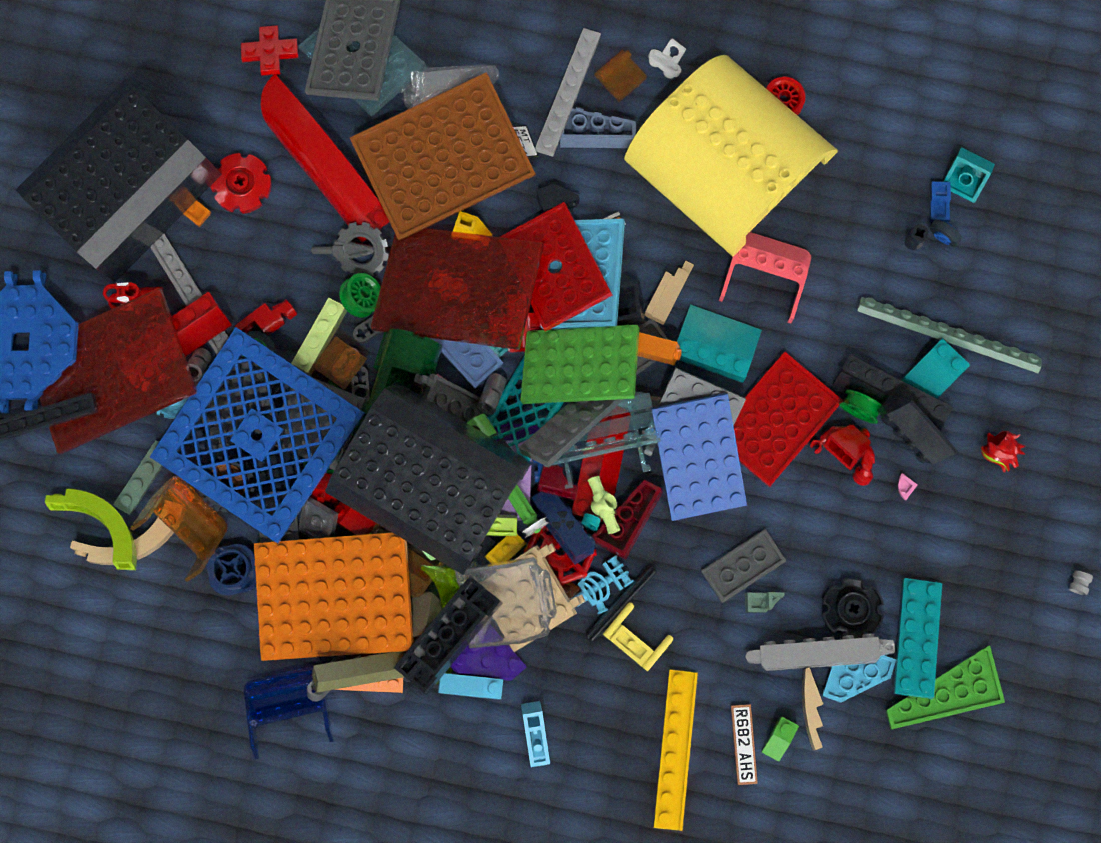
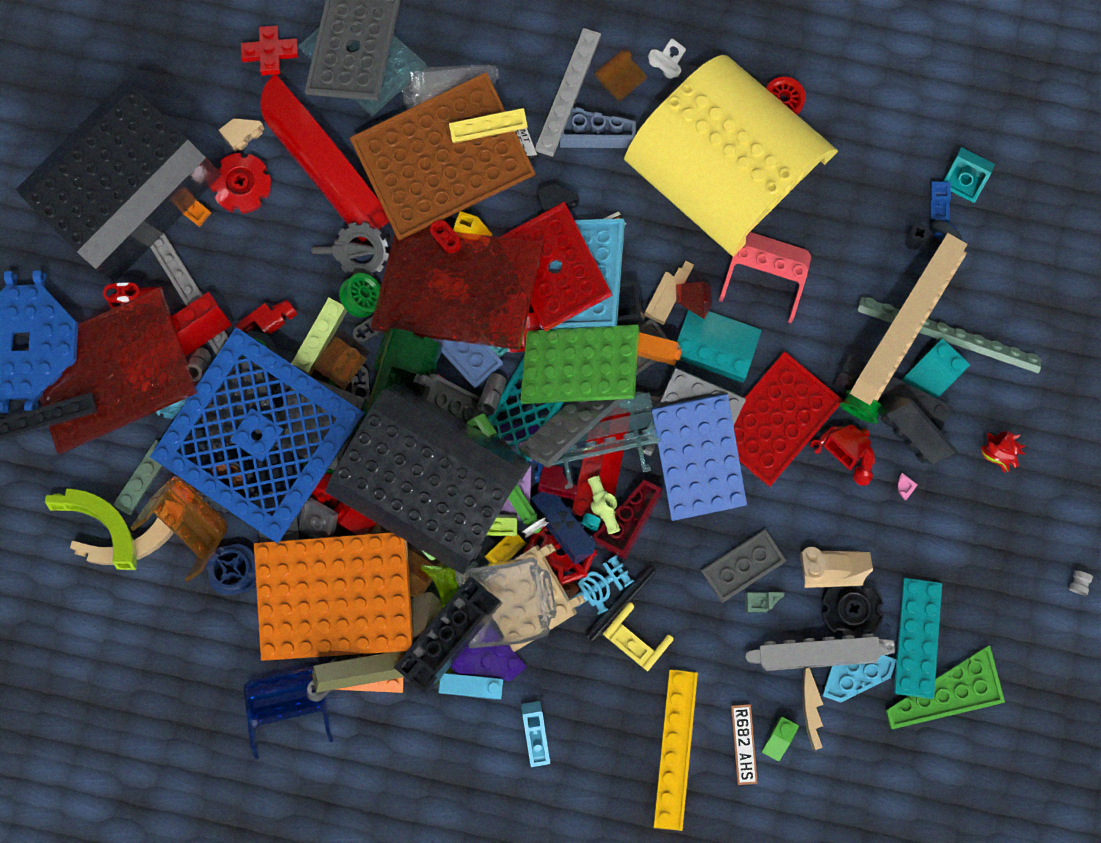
(240, 132): none -> tan slope
(446, 237): none -> red plate
(488, 125): none -> light yellow plate
(694, 297): none -> clear red slope
(834, 567): none -> tan slope
(910, 320): none -> tan brick

